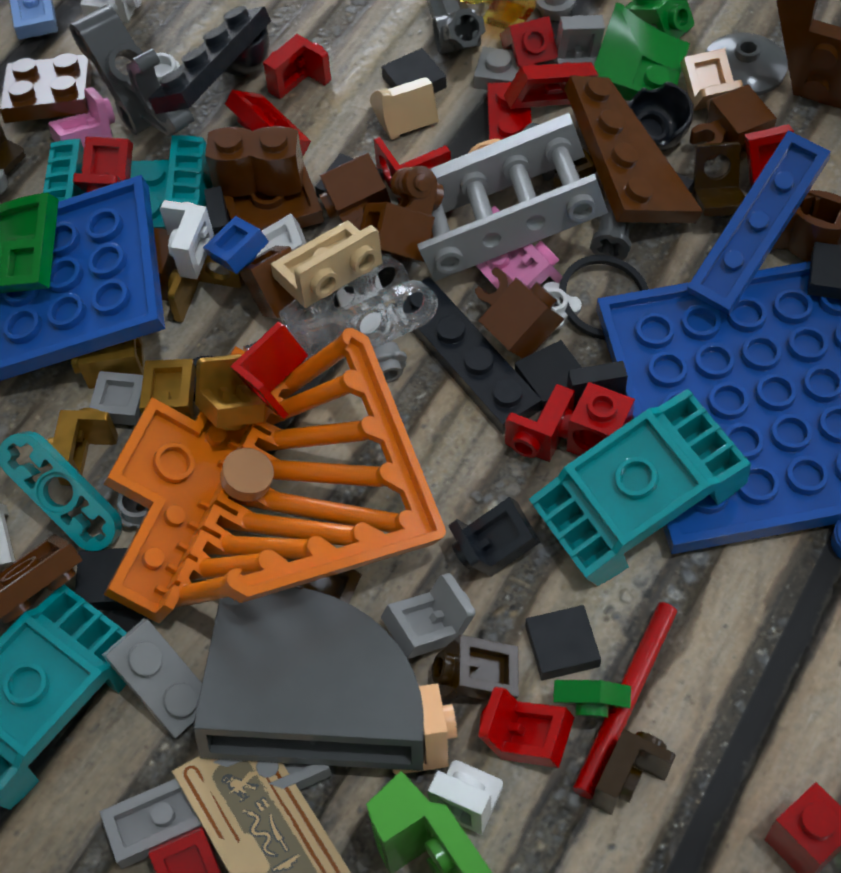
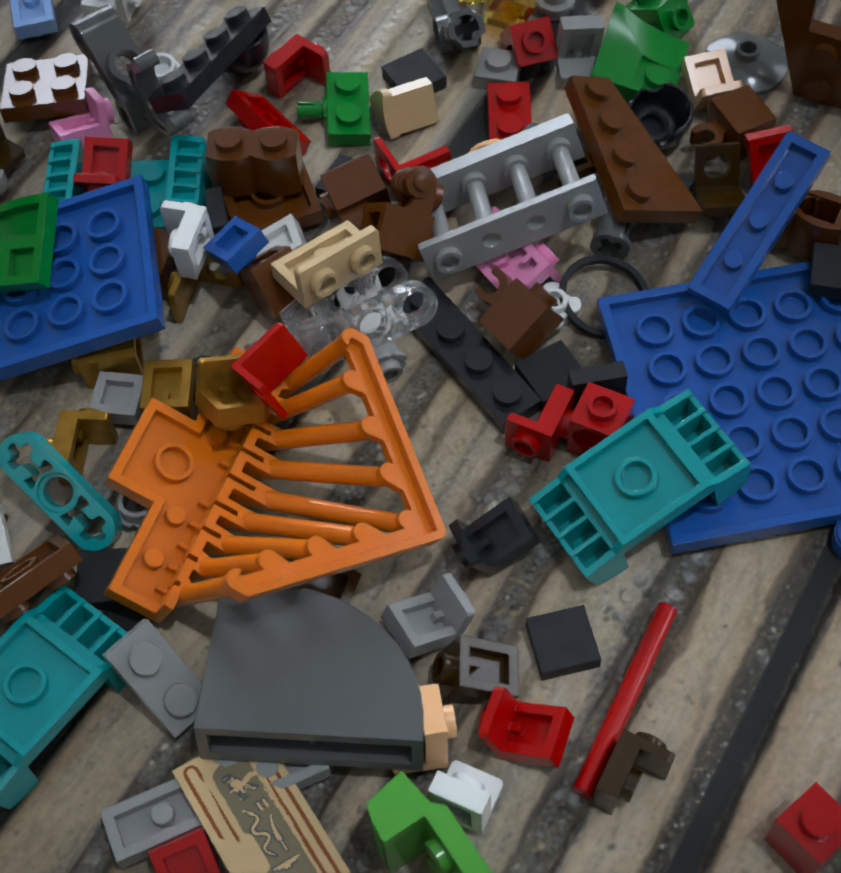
(246, 474): medium nougat tile -> none
(343, 109): none -> green plate
(544, 84): red plate -> none
(592, 697): green plate -> none

